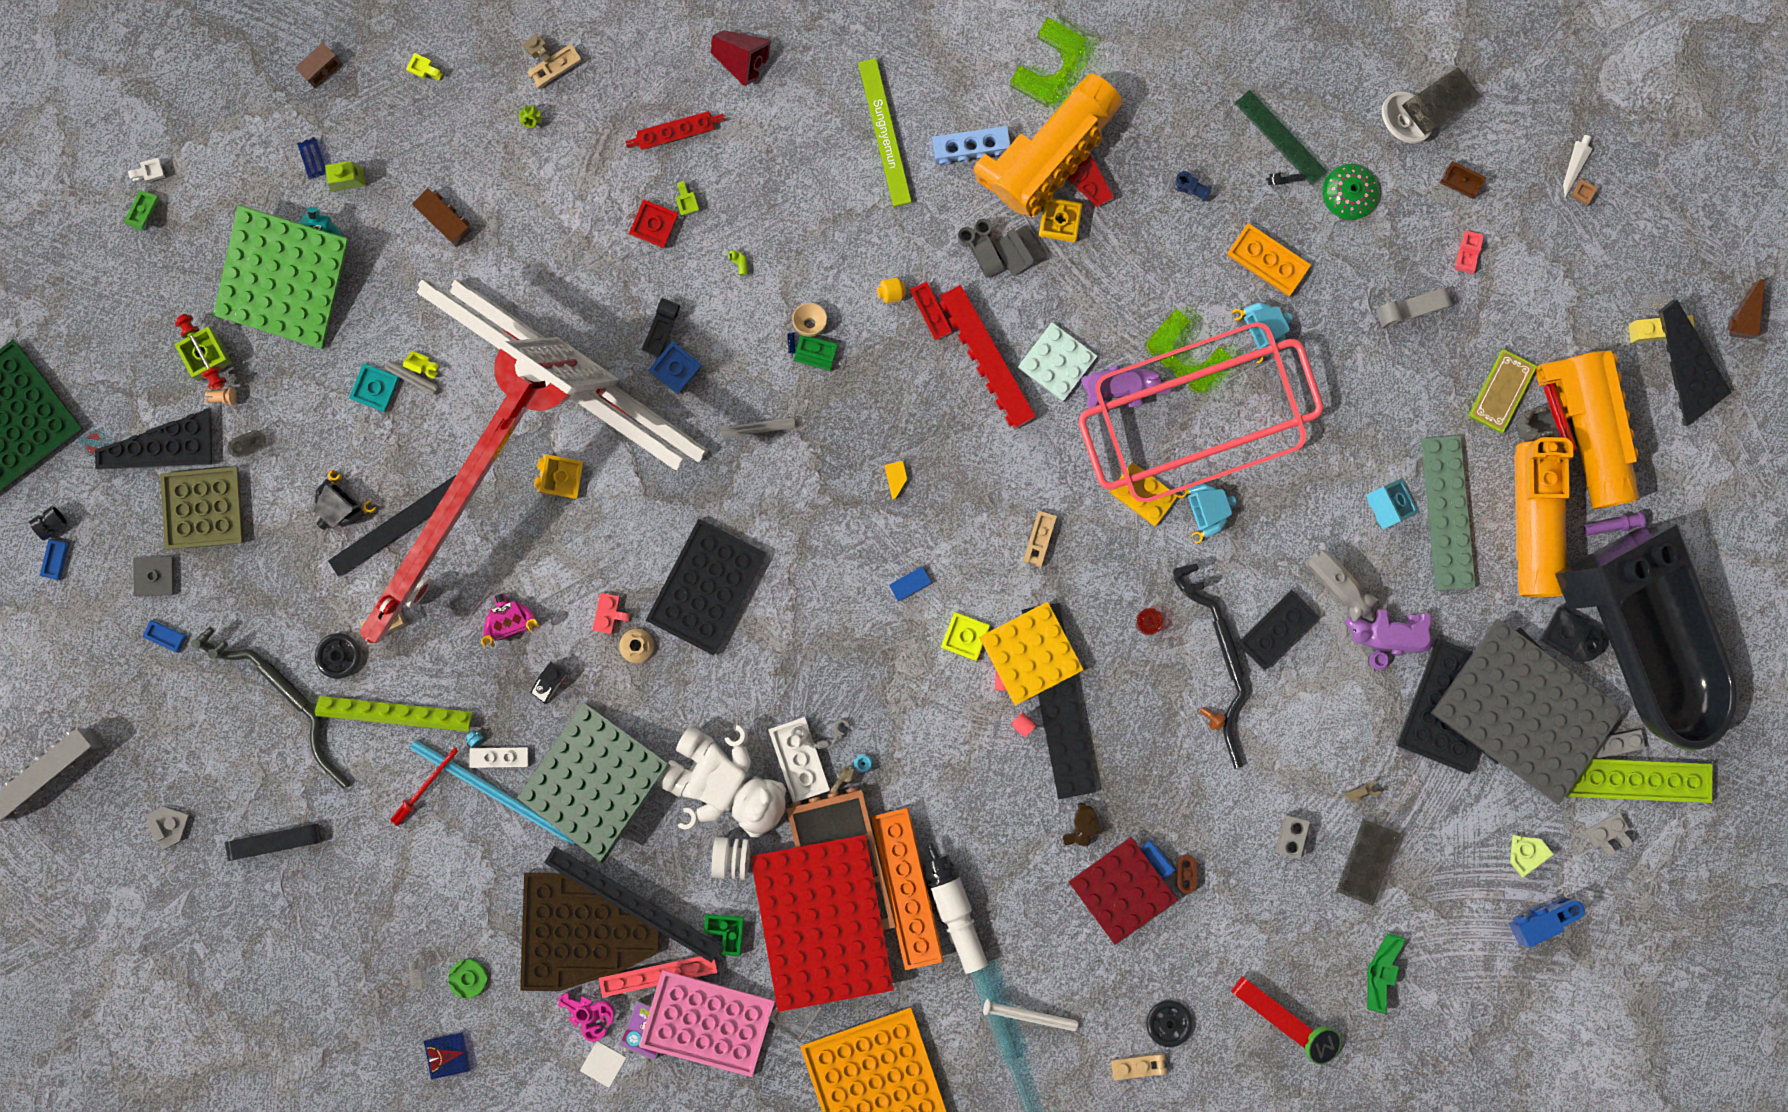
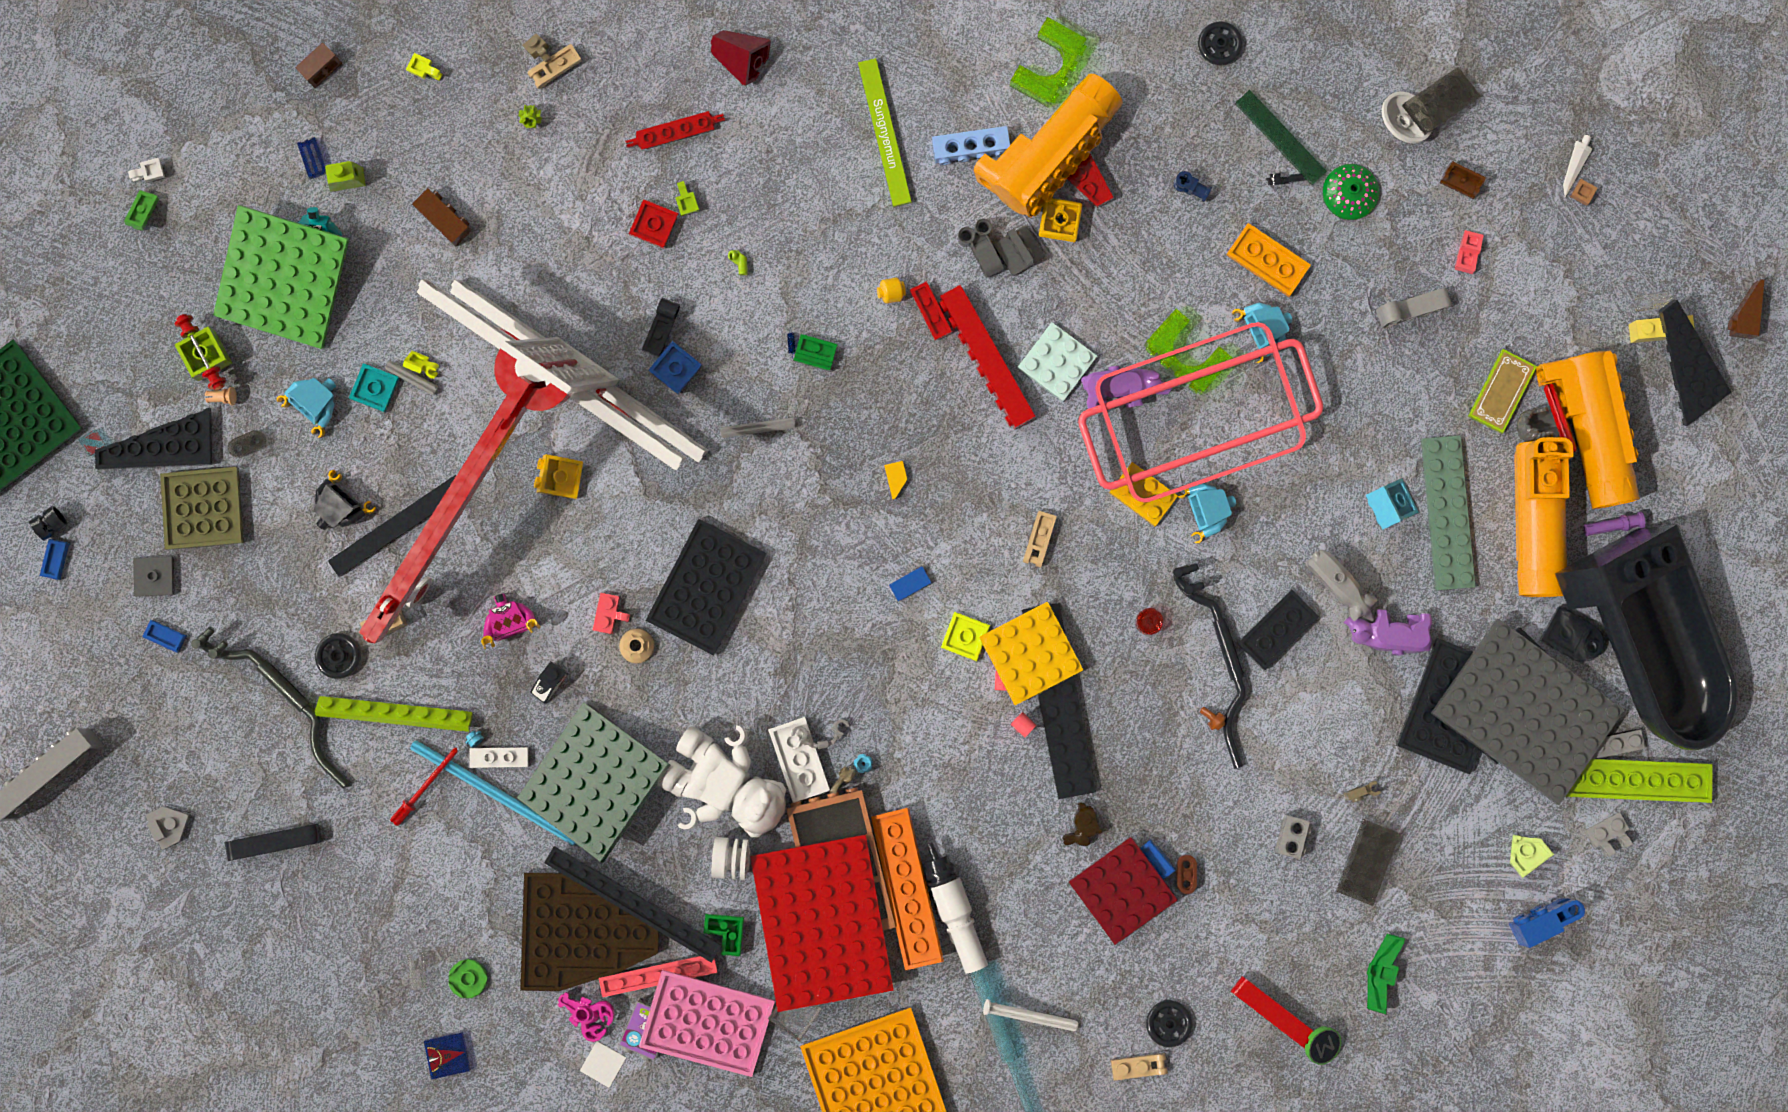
(312, 400): none -> medium azure torso
(806, 312): tan piece -> none
(1214, 28): none -> black plate
(1379, 660): medium lavender plate -> none

